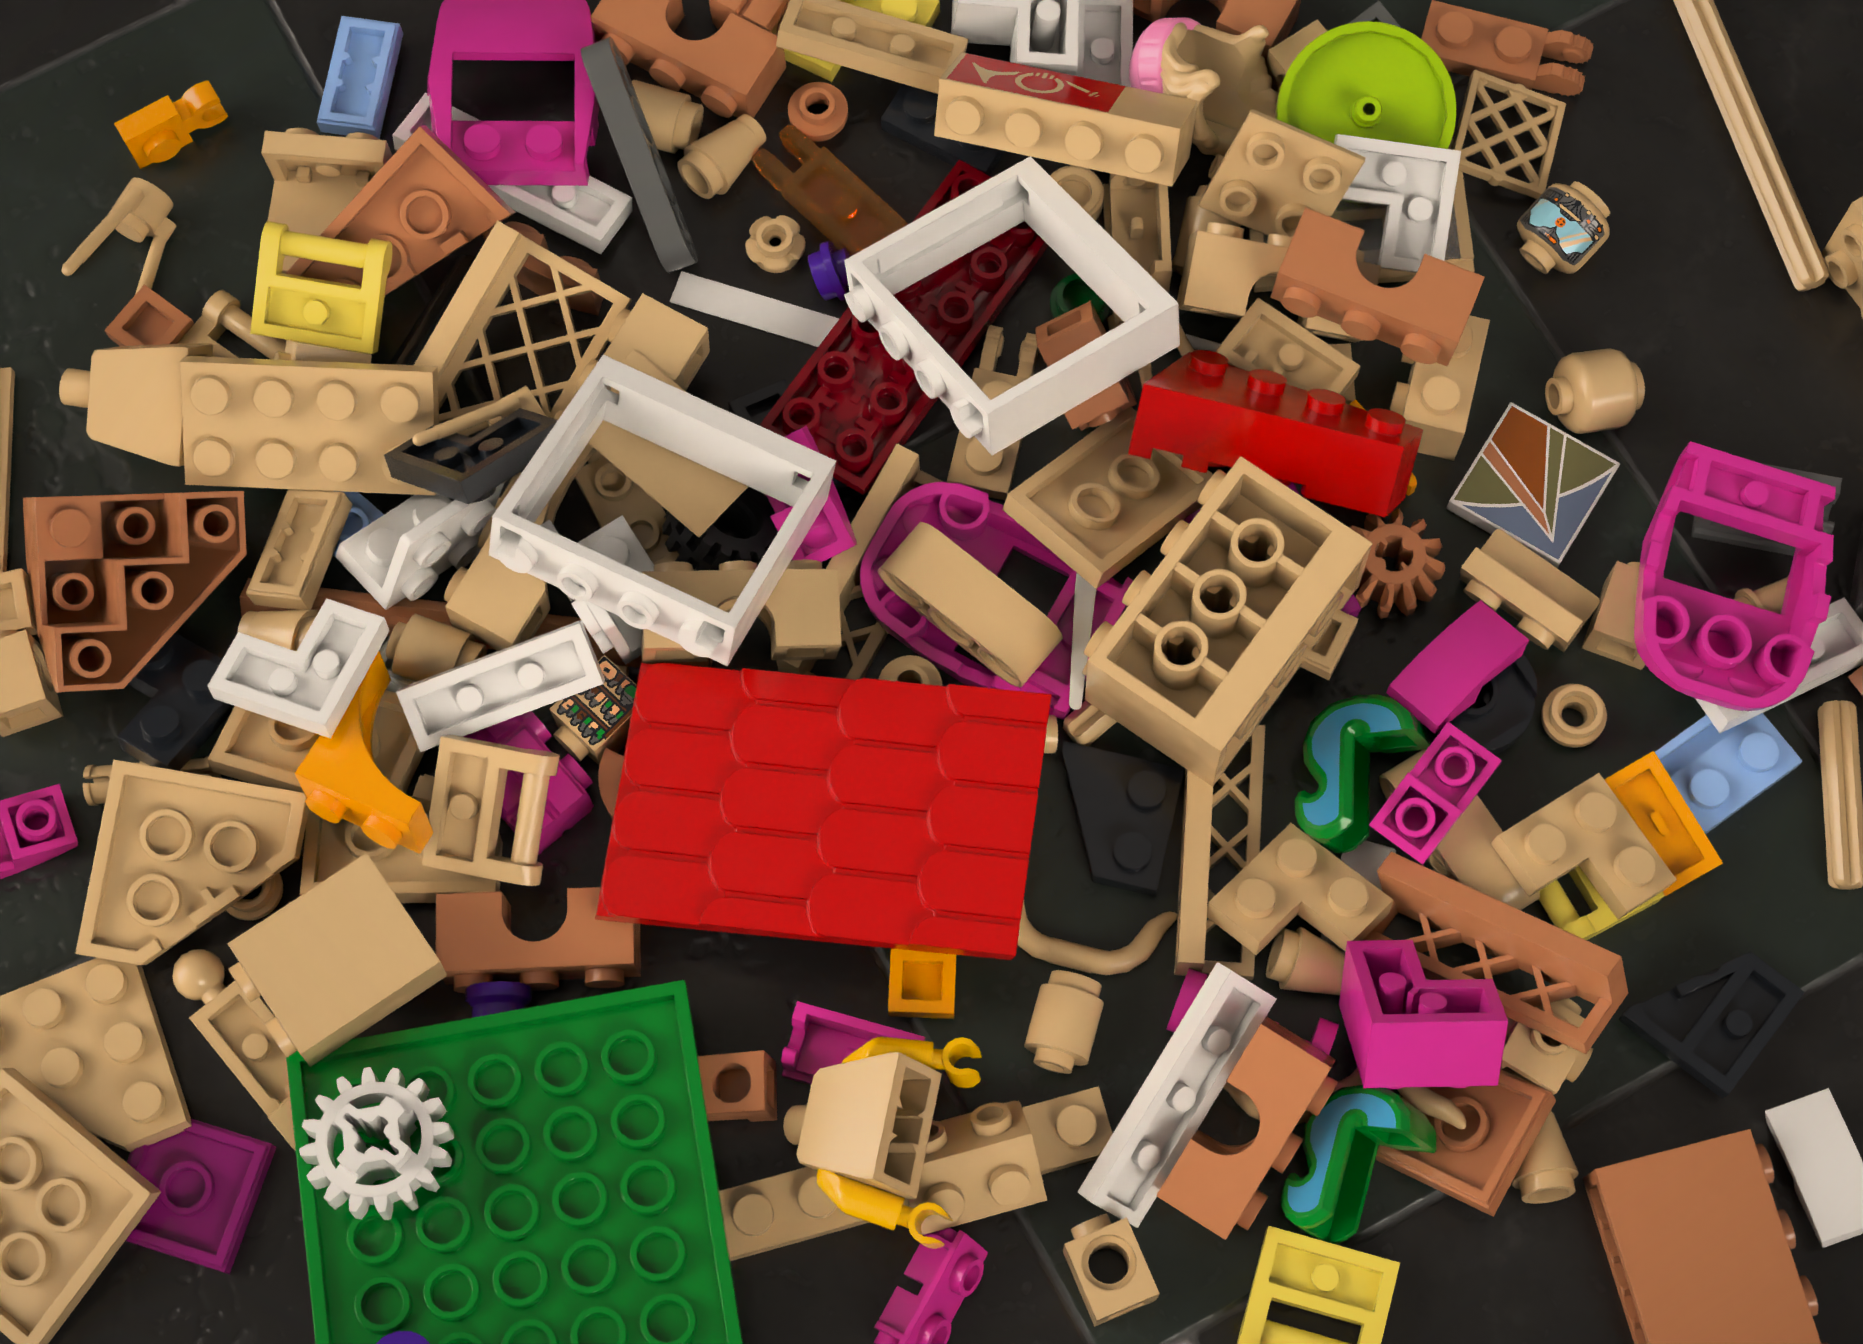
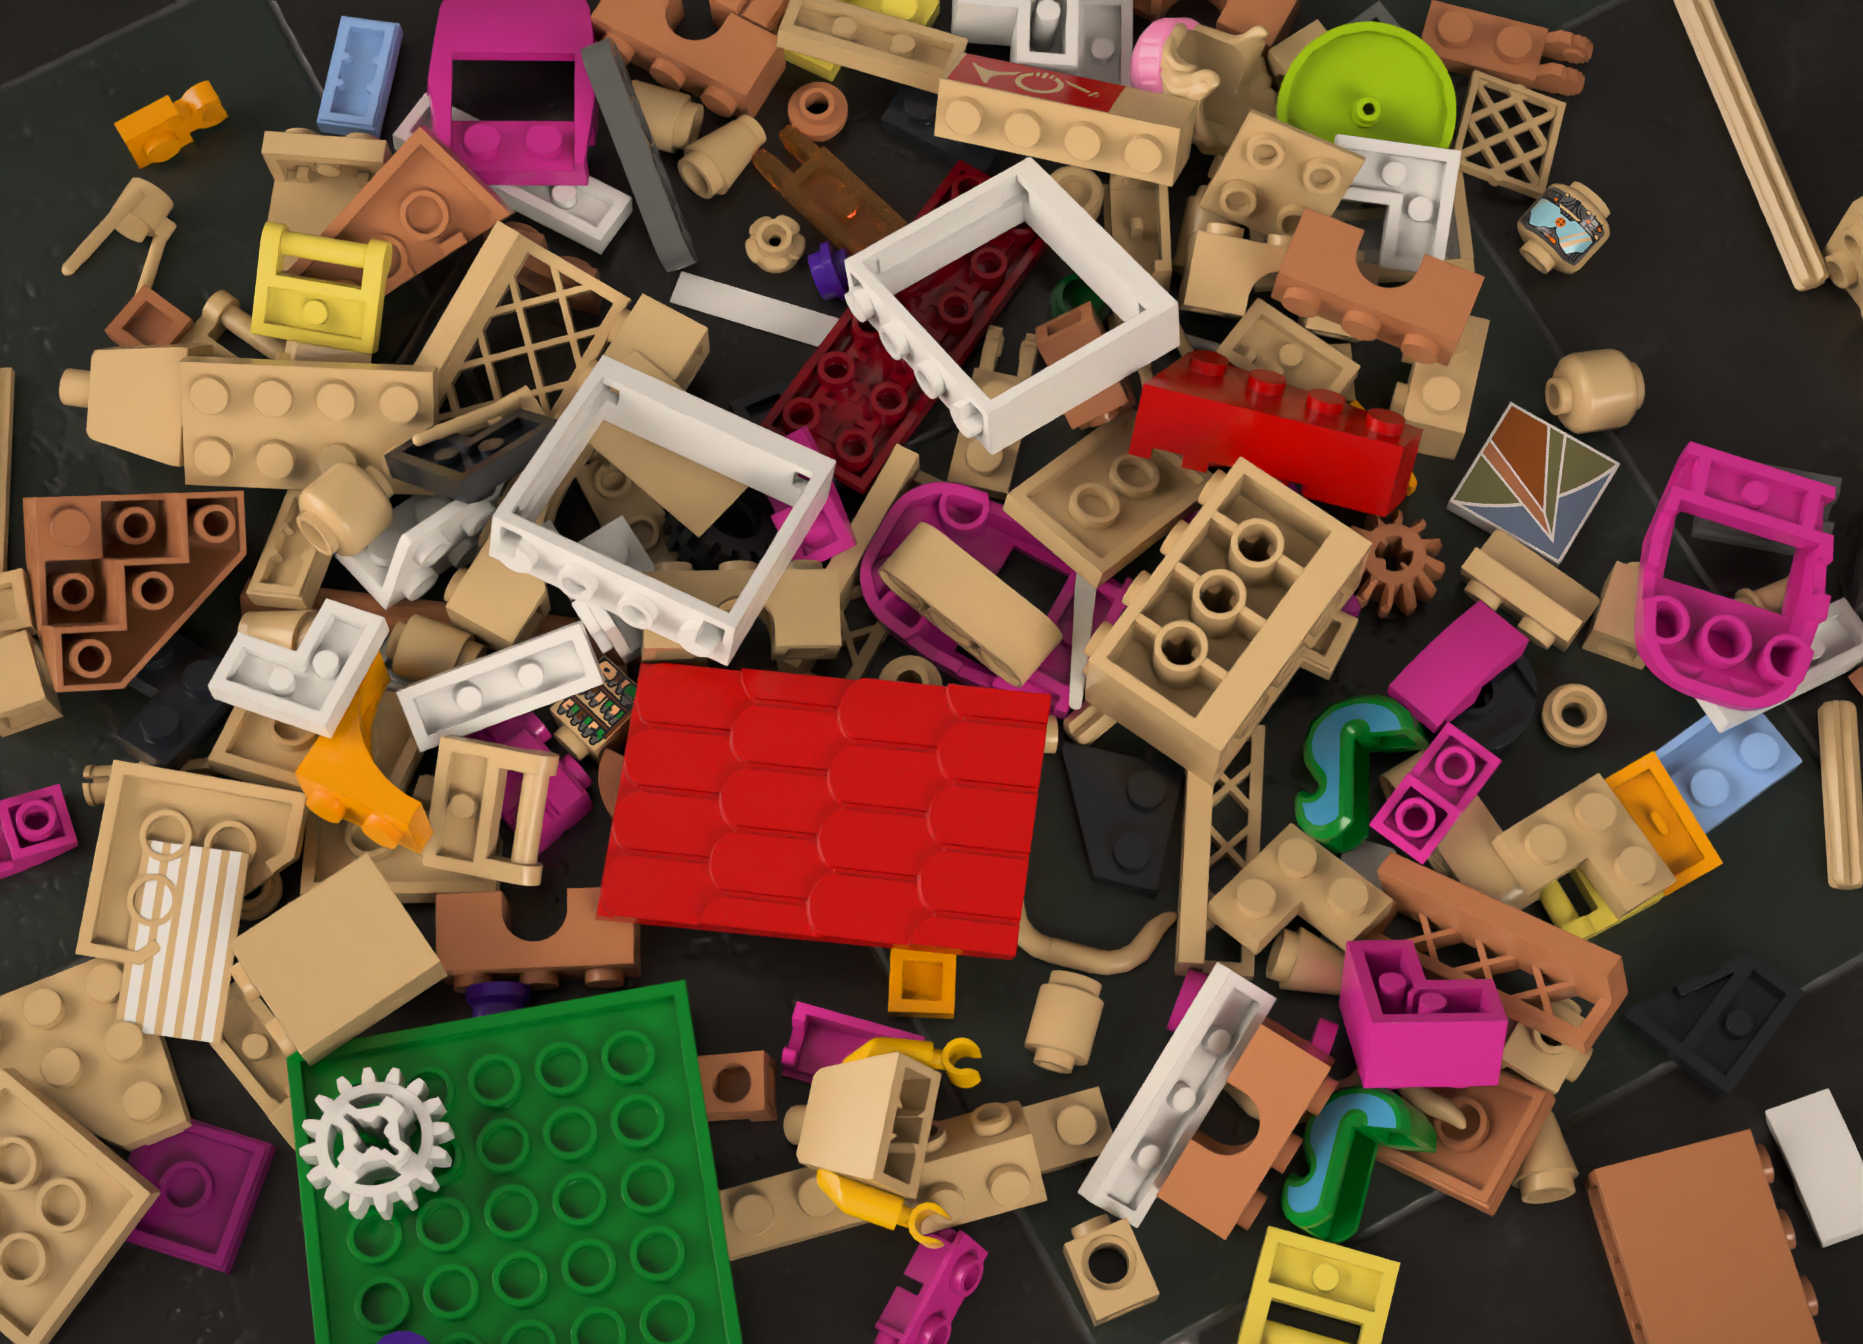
(187, 982): none -> sticker
(345, 509): none -> tan head

